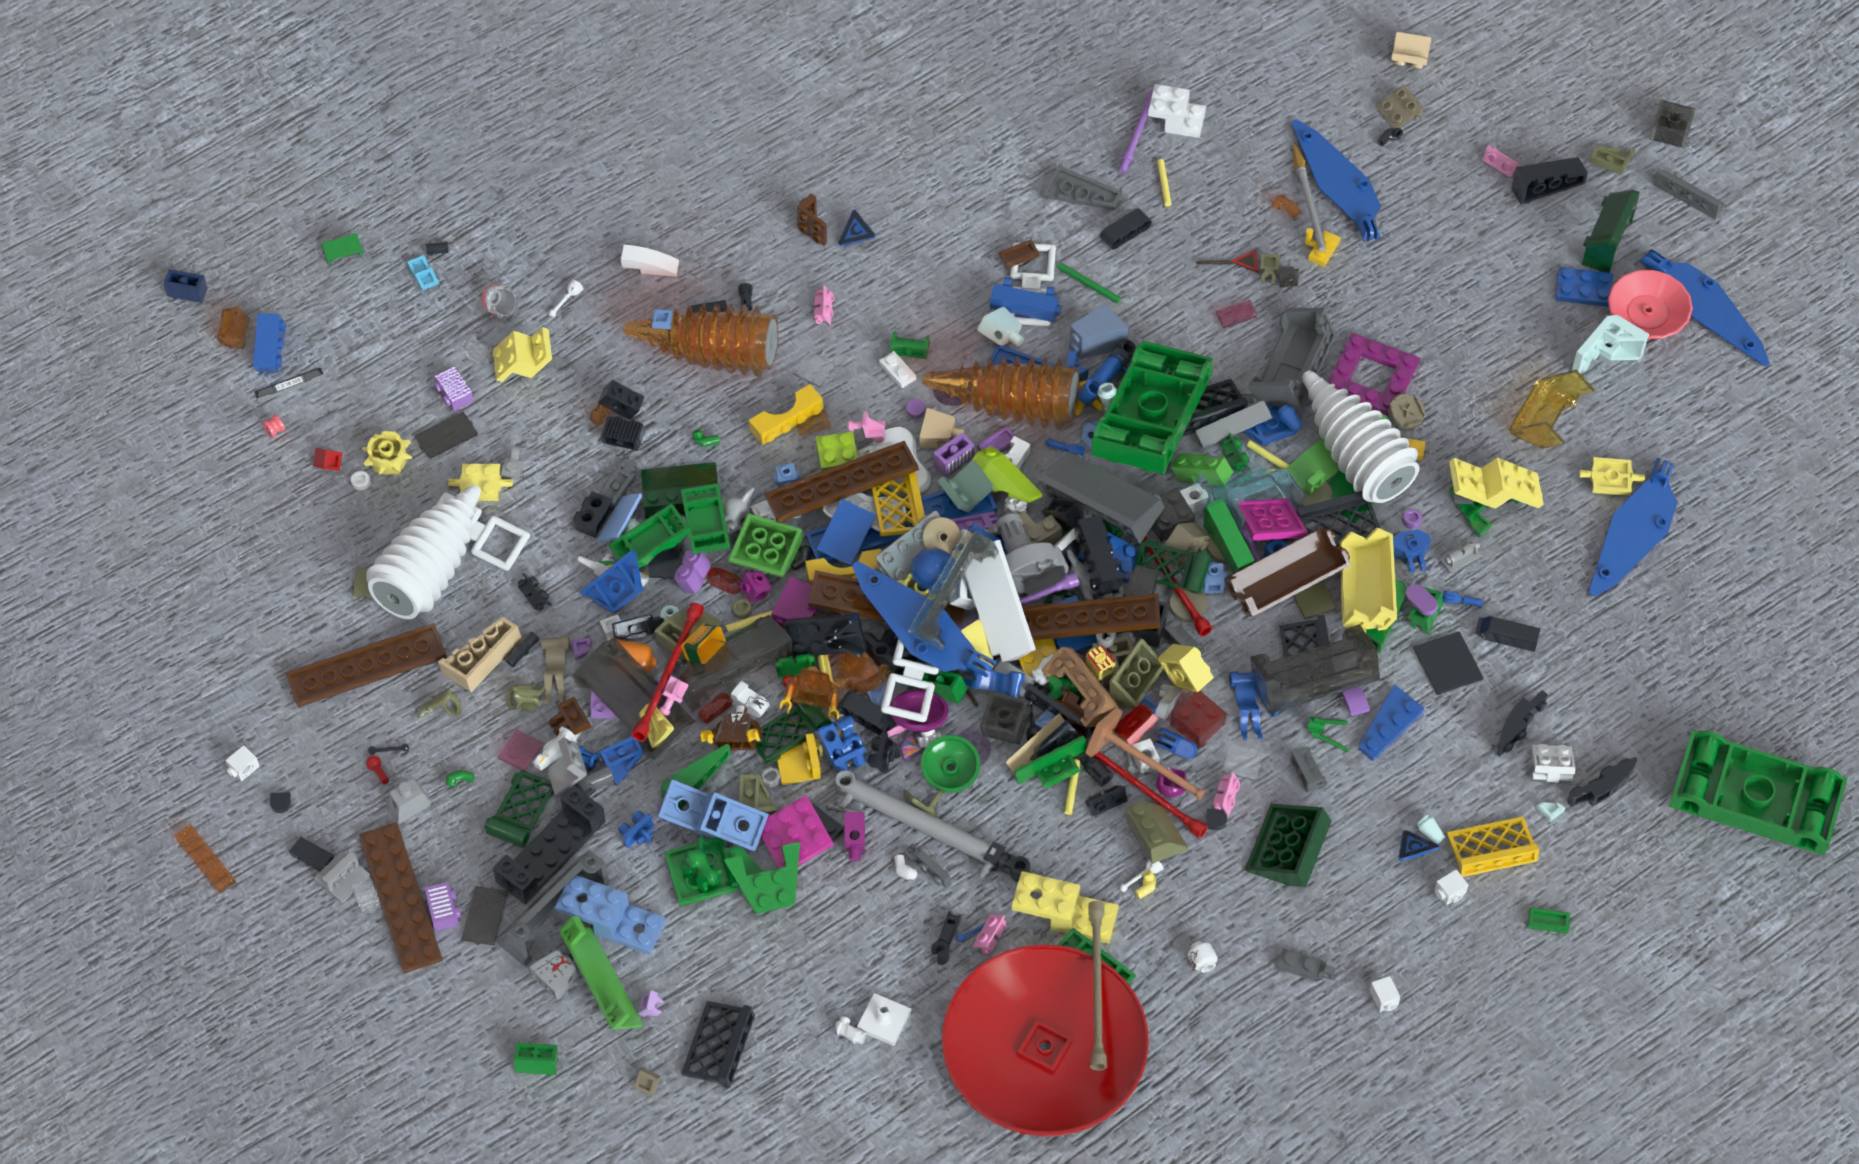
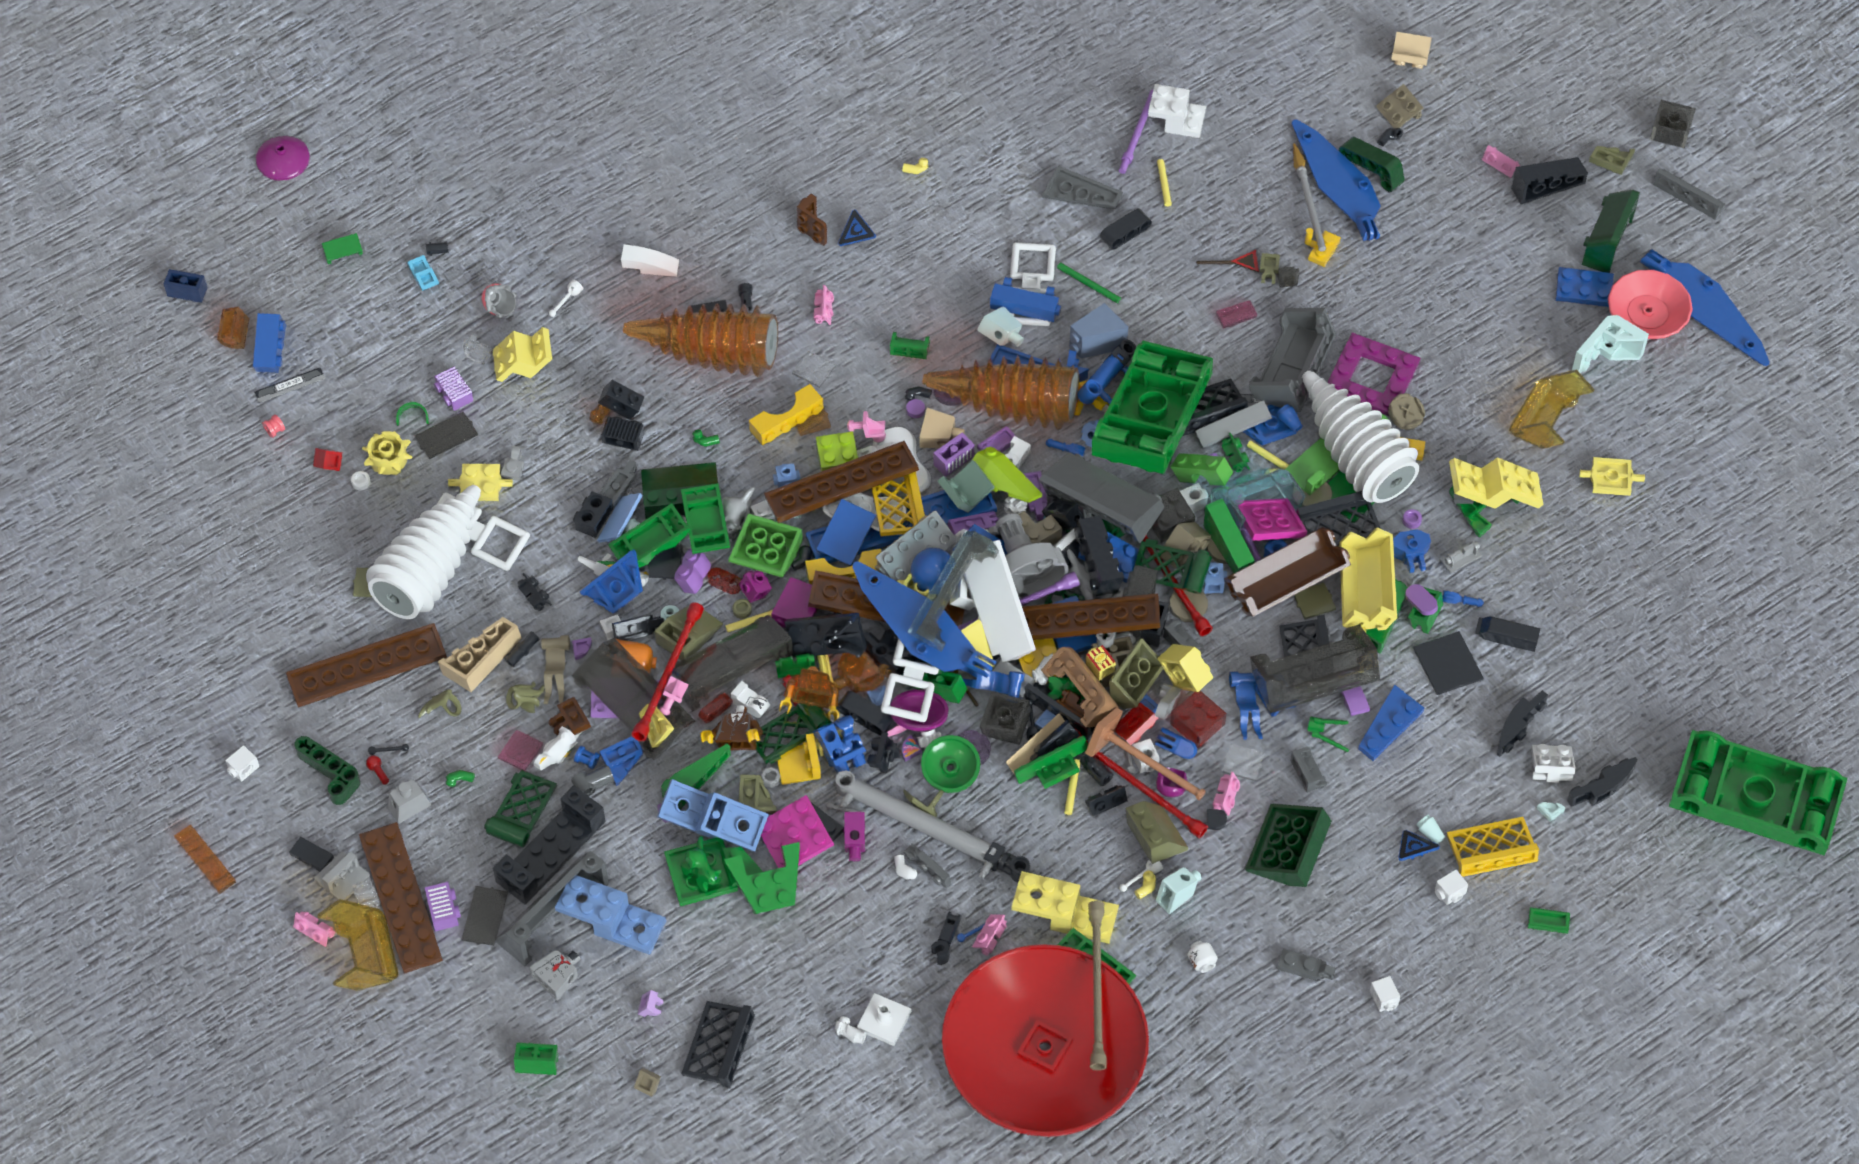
(280, 802): black tile -> none
(282, 158): none -> magenta dish
(308, 925): none -> bright pink hinge
(309, 751): none -> dark green beam
(368, 942): none -> clear yellow windscreen
(410, 405): none -> green helmet
(567, 769): light grey bracket -> none
(600, 975): bright green bracket -> none
(639, 832): blue hips -> none
(662, 319): medium blue tile -> none
(706, 646): light orange piece -> none
(897, 369): white plate -> none
(916, 169): none -> light yellow arm
(918, 391): none -> black arm
(933, 531): tan dish -> none
(1018, 254): reddish brown tile -> none
(1038, 504): none -> medium lavender hinge
(1106, 393): light aqua cone -> none
(1177, 889): none -> light aqua torso
(1290, 206): clear orange arm -> none
(1375, 160): none -> dark green beam
(1635, 529): blue wing -> none

